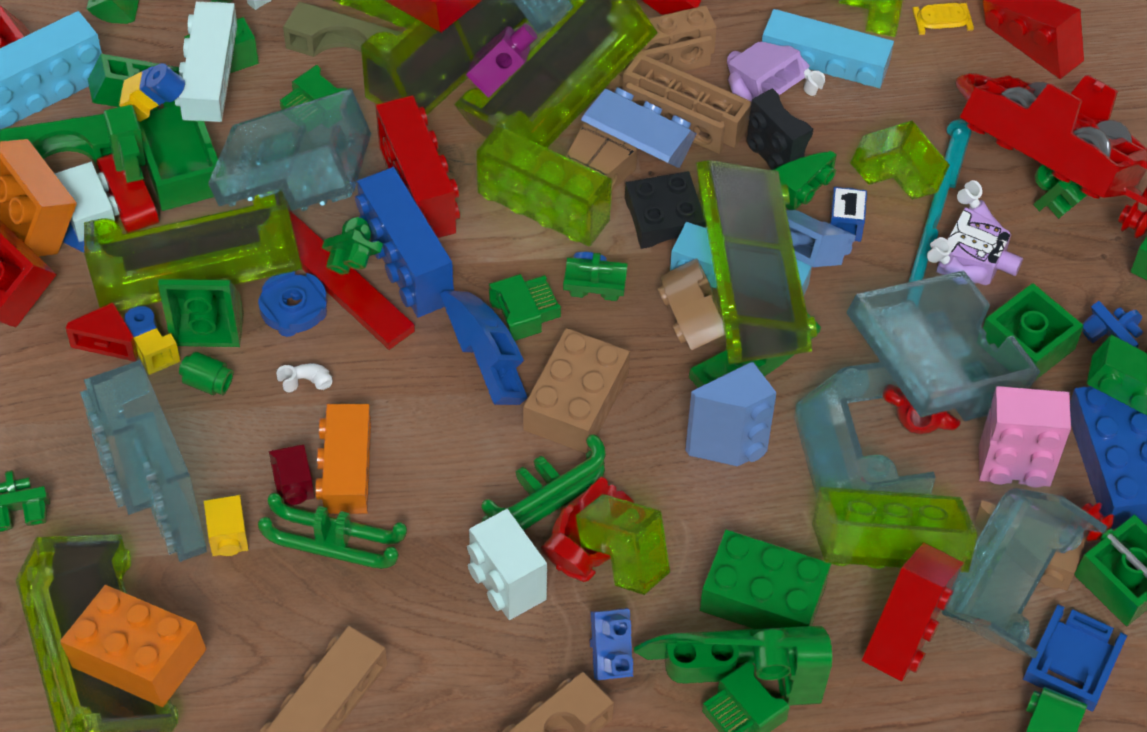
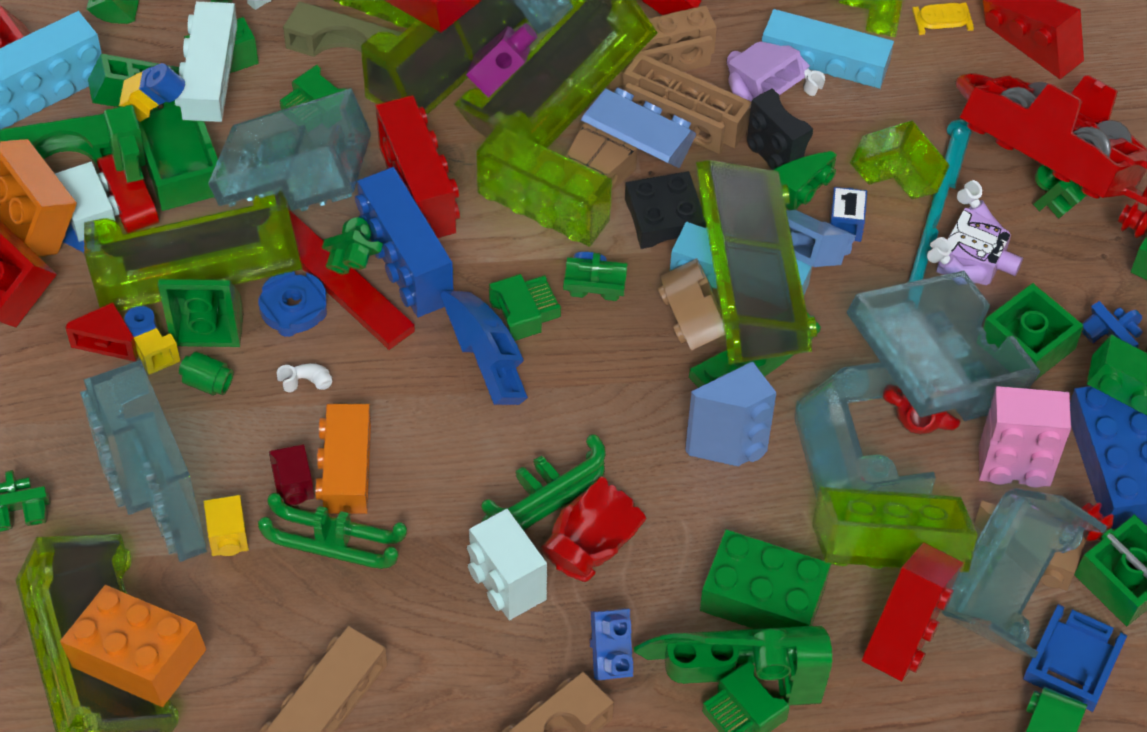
(576, 390): medium nougat brick -> none
(631, 537): clear neon green brick -> none

